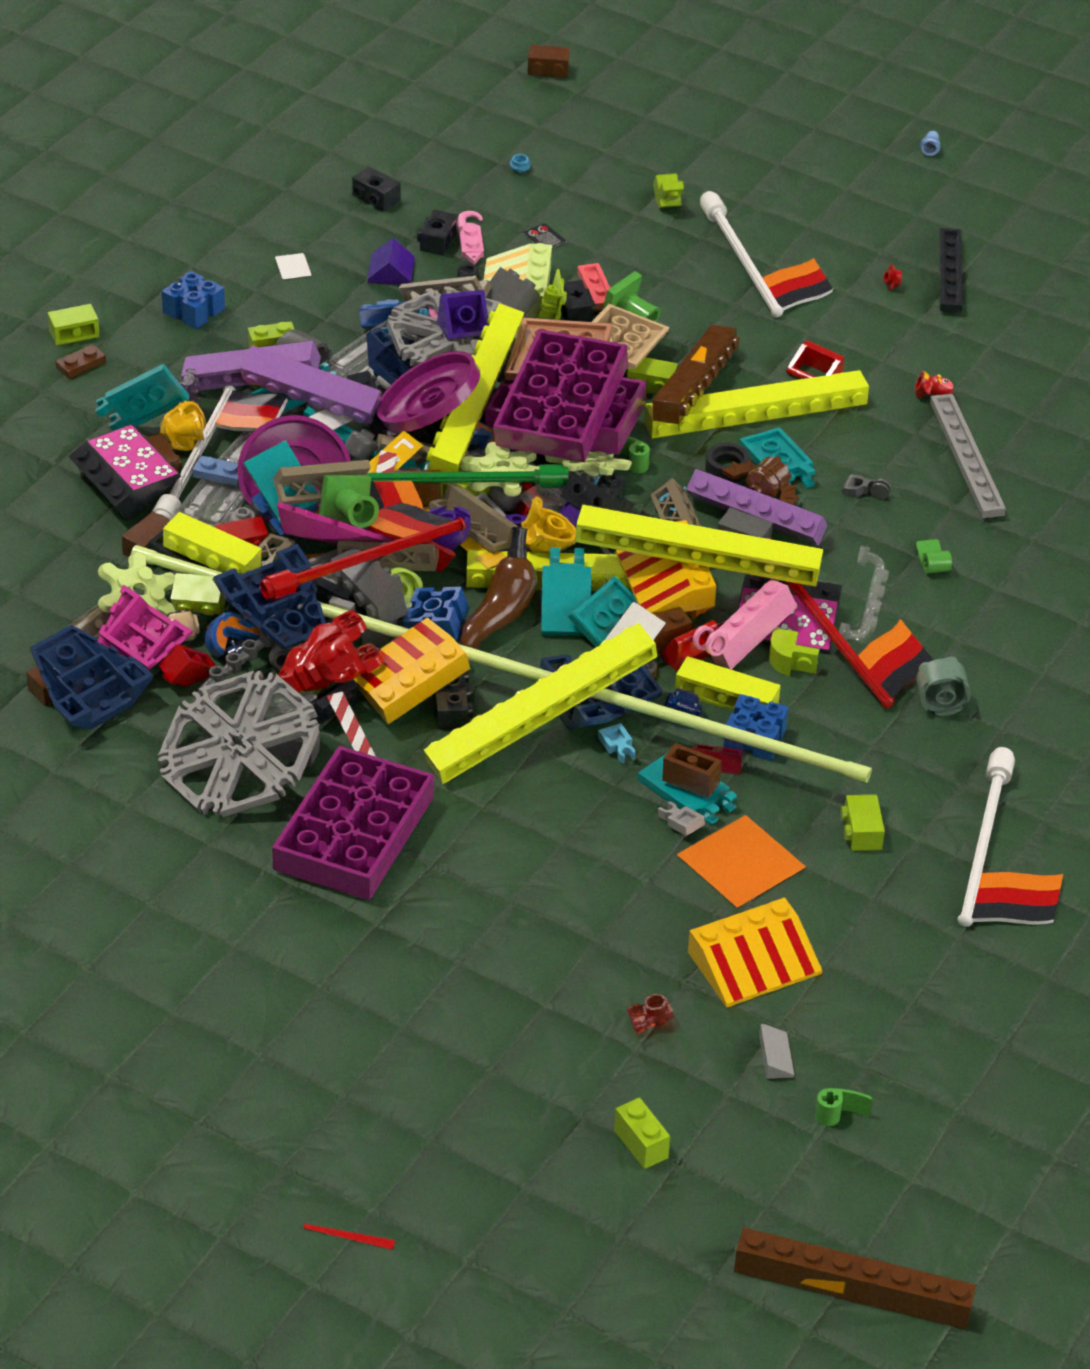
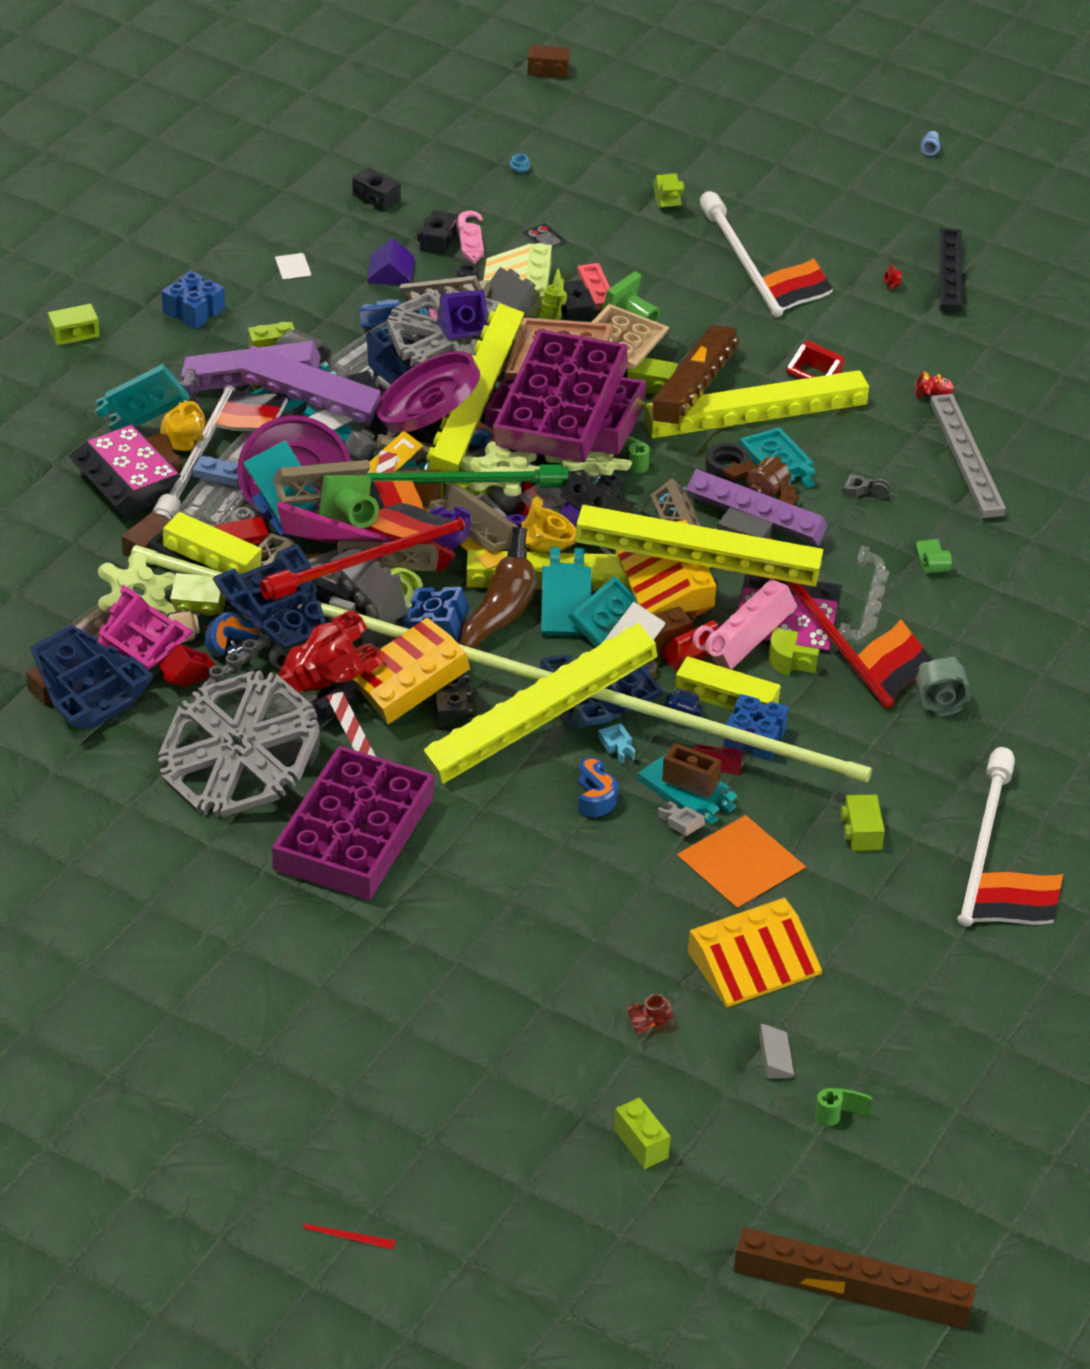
(80, 361): reddish brown plate -> none
(601, 789): none -> blue animal

